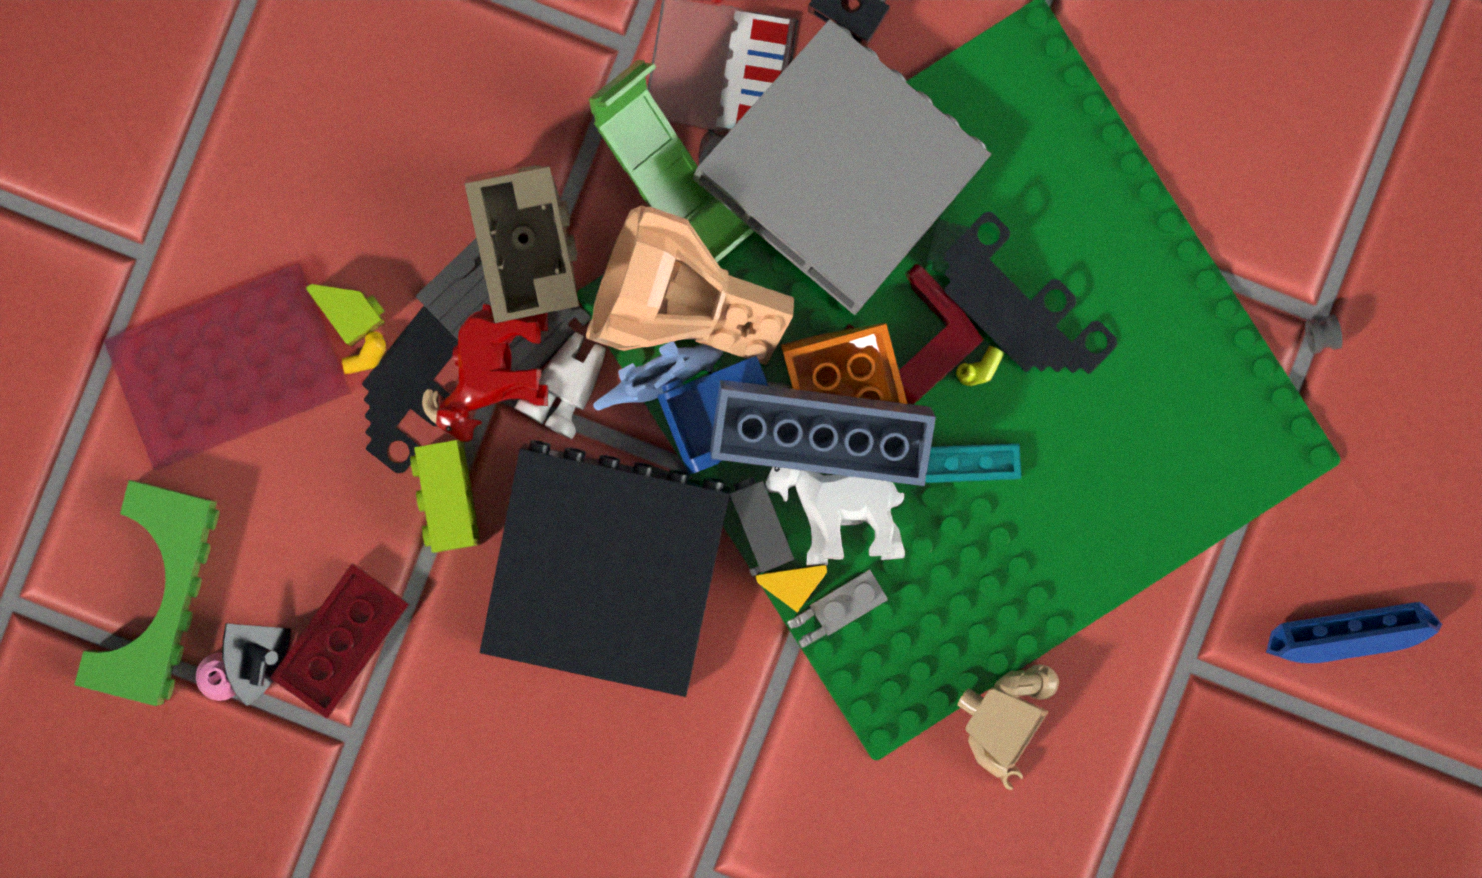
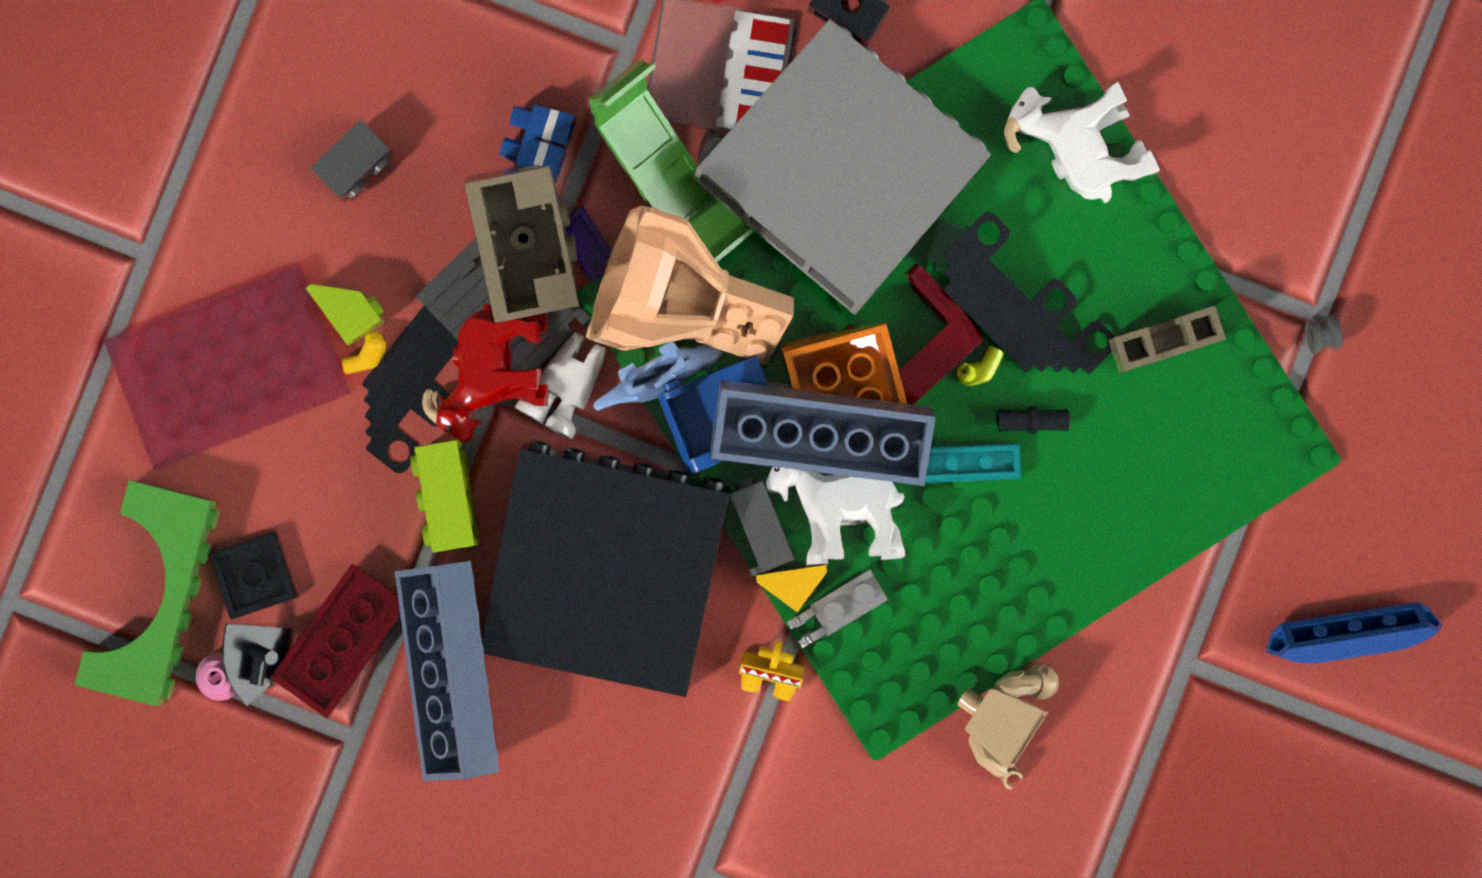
(253, 575): none -> black tile
(353, 162): none -> dark grey brick
(447, 672): none -> sand blue brick
(543, 125): none -> blue hips
(591, 247): none -> dark purple tile
(773, 667): none -> yellow hips
(1032, 420): none -> black pin
(1077, 142): none -> white animal
(1167, 339): none -> dark tan arch

